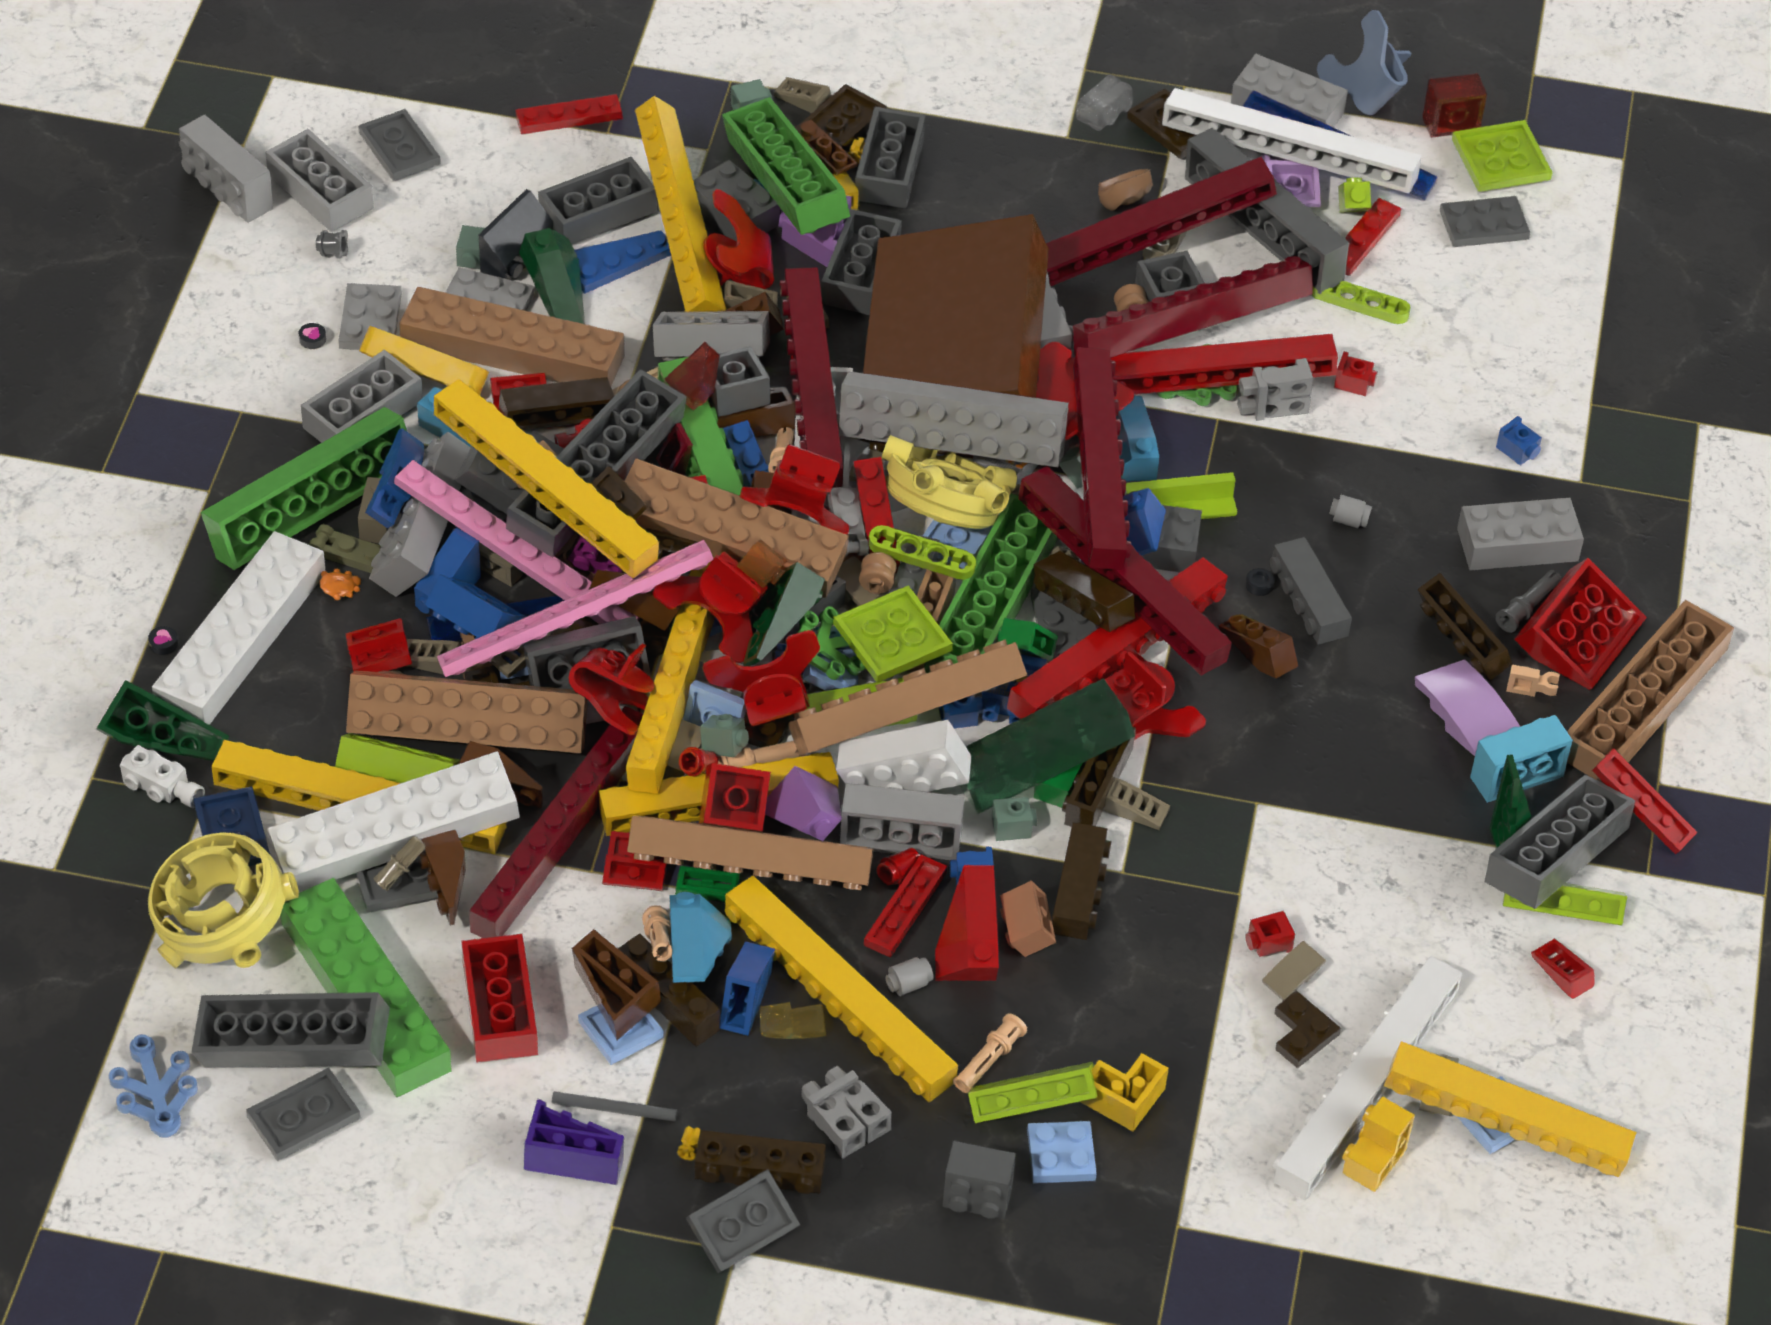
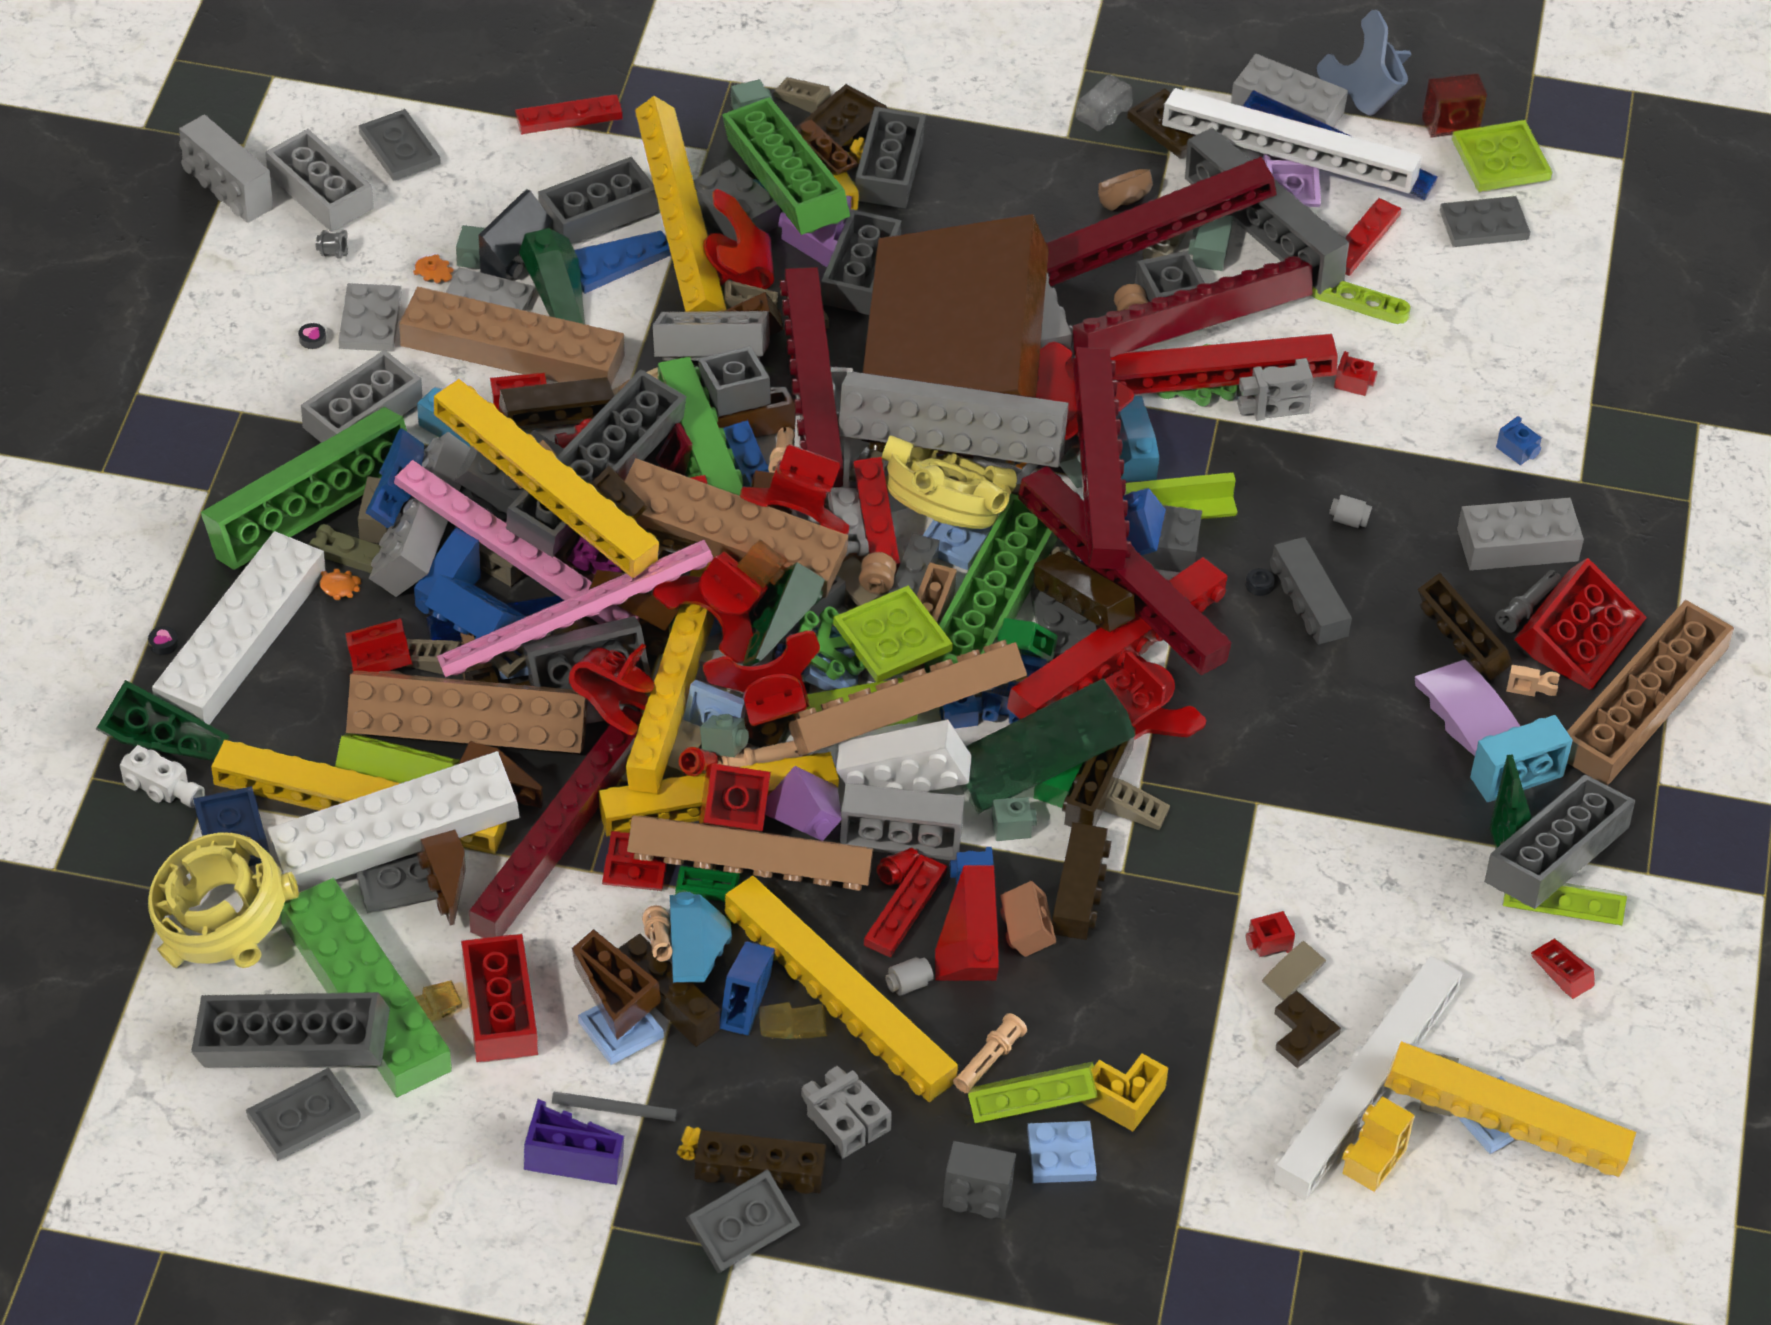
(154, 1089): medium blue plant -> none
(399, 863): dark tan axle -> none
(423, 360): yellow beam -> none
(433, 268): none -> orange piece
(439, 1000): none -> clear yellow slope
(696, 375): clear red slope -> none
(924, 548): lime beam -> none
(1211, 243): none -> sand green brick
(1262, 645): reddish brown slope -> none
(1354, 195): lime brick -> none
(1649, 804): red plate -> none

